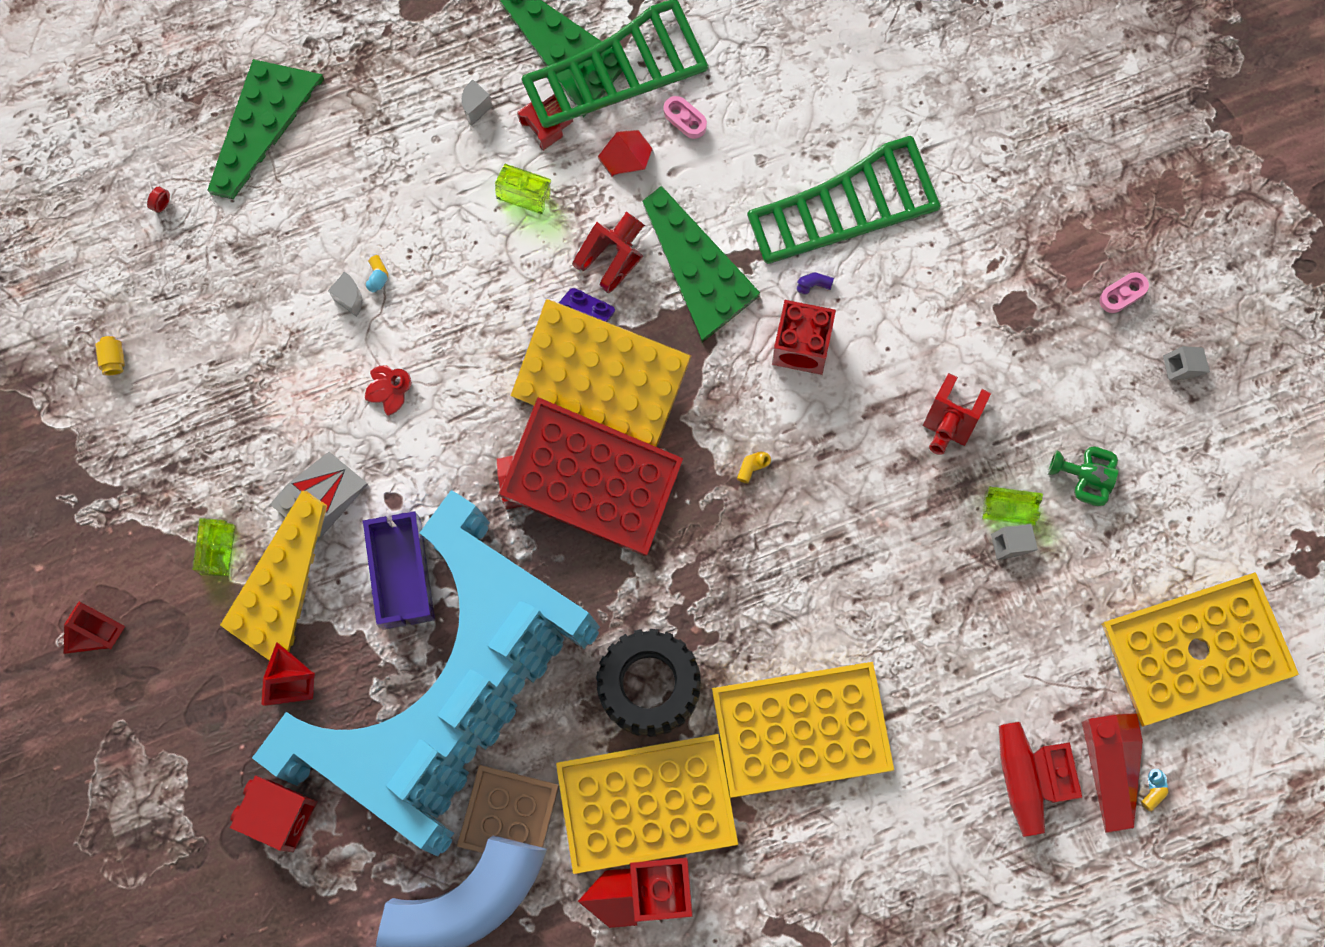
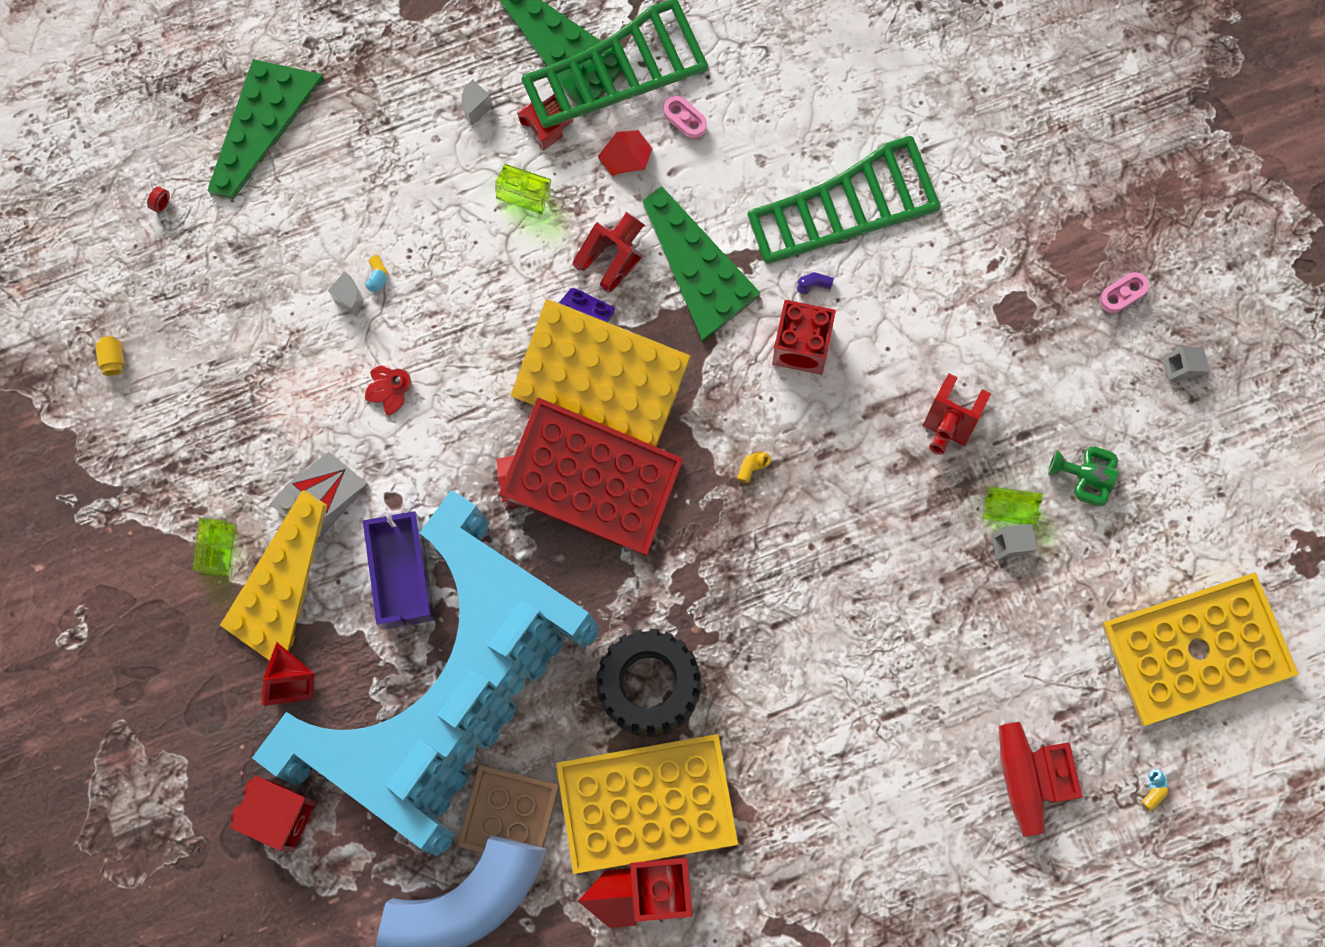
(89, 630): red slope -> none
(802, 729): yellow plate -> none
(1115, 761): red wedge -> none

